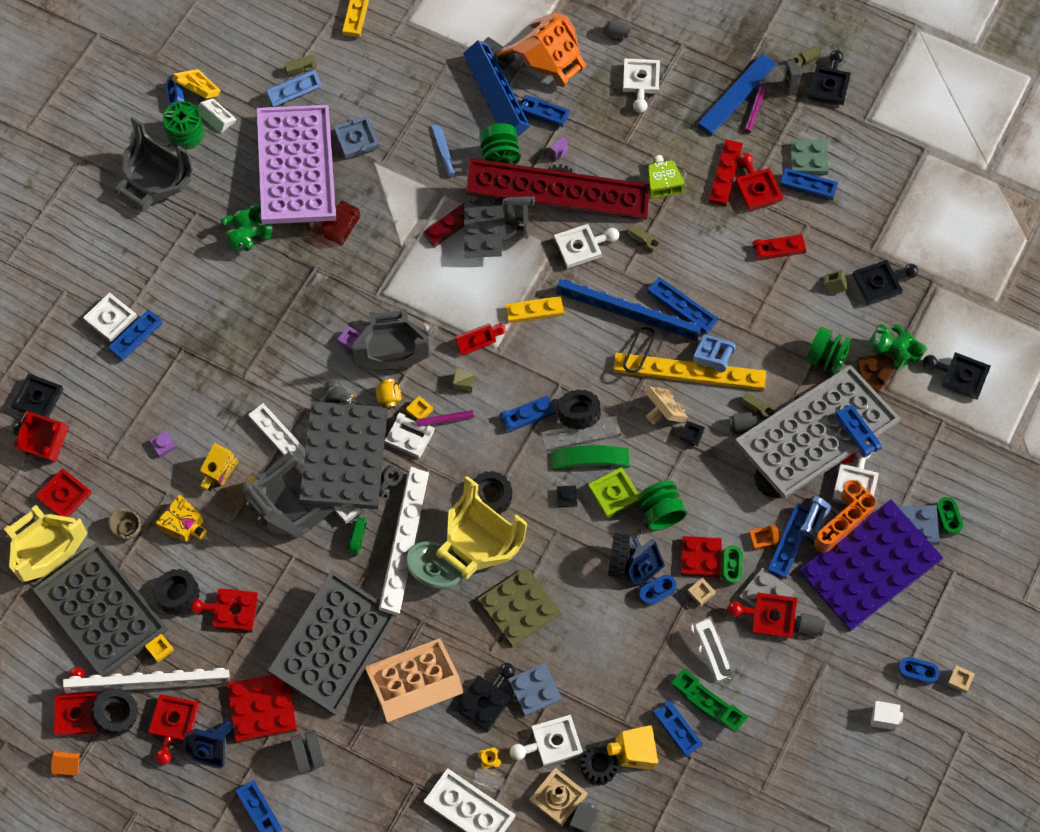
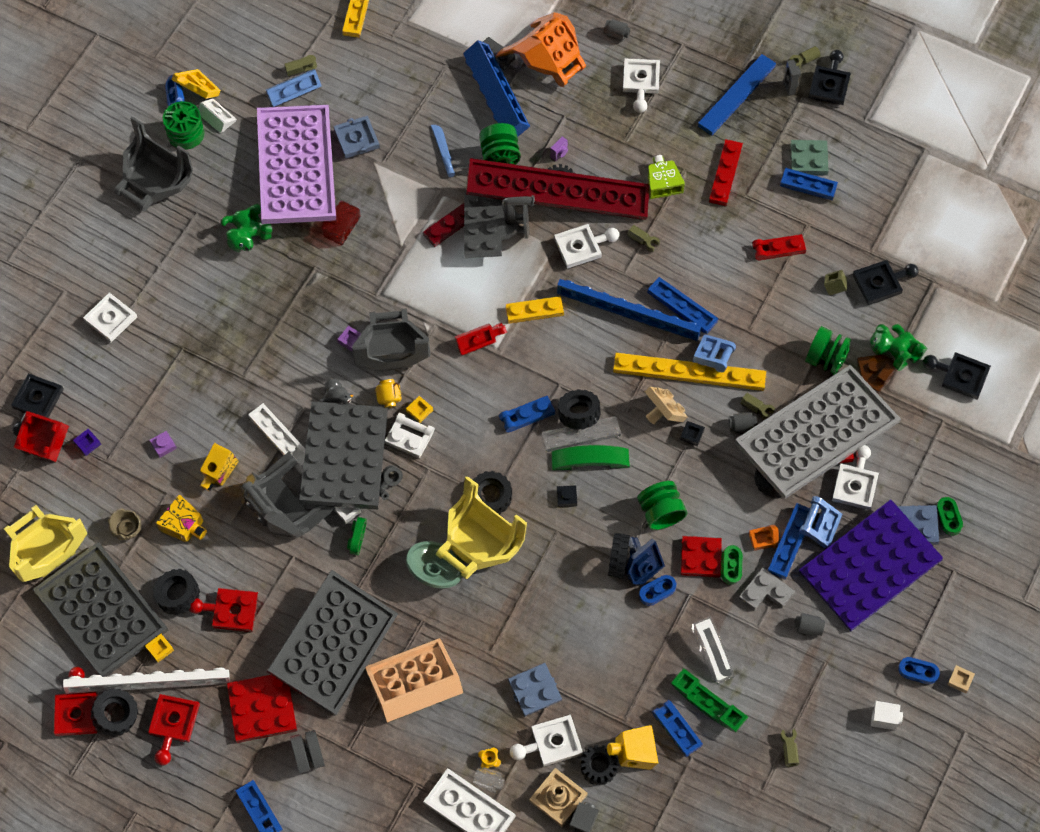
(63, 494): red plate -> none
(65, 763): orange tile -> none
(86, 442): none -> dark purple plate
(135, 335): blue plate -> none
(208, 745): dark blue piece -> none
(403, 540): white plate -> none
(445, 418): magenta bar -> none
(463, 380): olive slope -> none
(483, 689): black plate -> none
(519, 606): olive plate -> none
(544, 111): blue plate -> none
(614, 492): lime plate -> none
(645, 355): black piece -> none
(701, 592): tan plate -> none
(756, 105): magenta bar -> none
(762, 178): red plate -> none
(762, 621): red plate -> none
(790, 749): none -> olive bar
(843, 521): orange beam -> none
(858, 430): blue plate -> none

